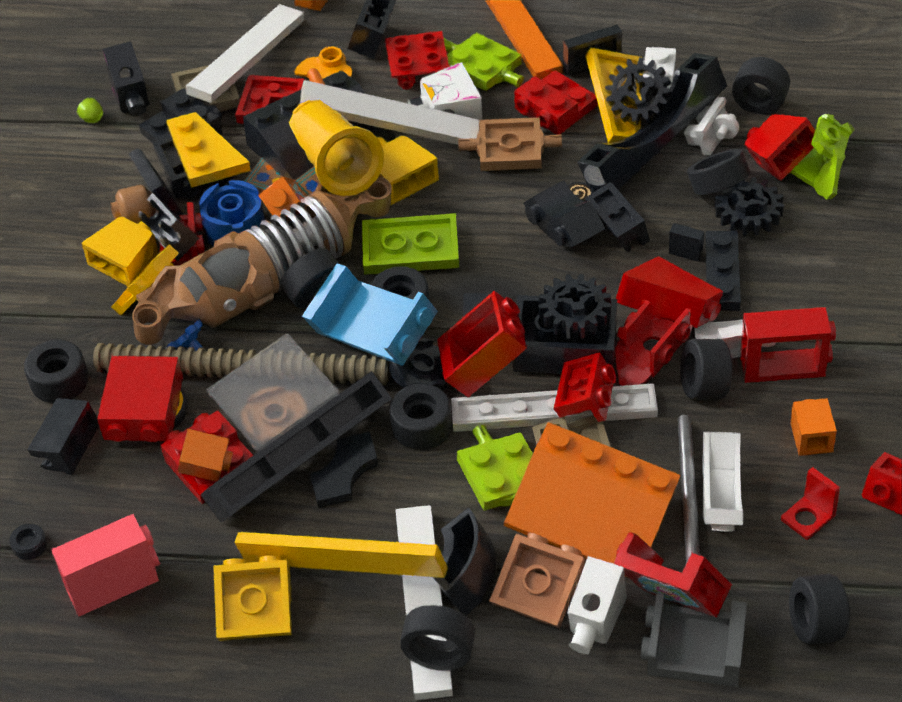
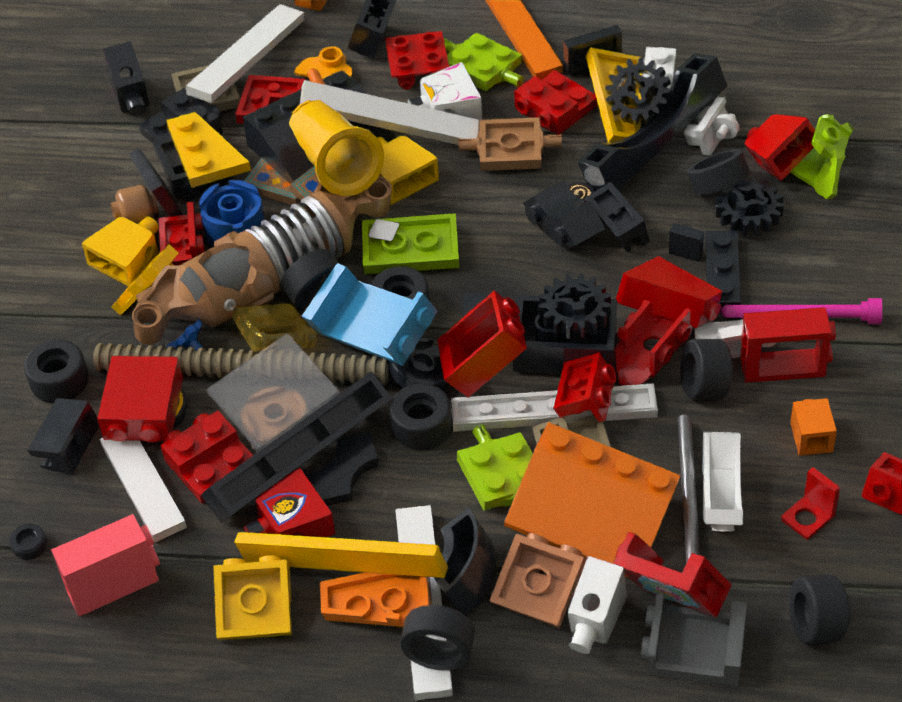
(90, 110): lime hinge -> none
(144, 487): none -> white tile
(169, 227): black hinge -> none
(204, 455): orange brick -> none
(268, 323): none -> clear yellow plate
(282, 195): orange brick -> none
(292, 509): none -> red torso
(374, 598): none -> orange wing
(383, 230): none -> white sticker
(764, 72): black tyre -> none
(867, 311): none -> dark pink piece

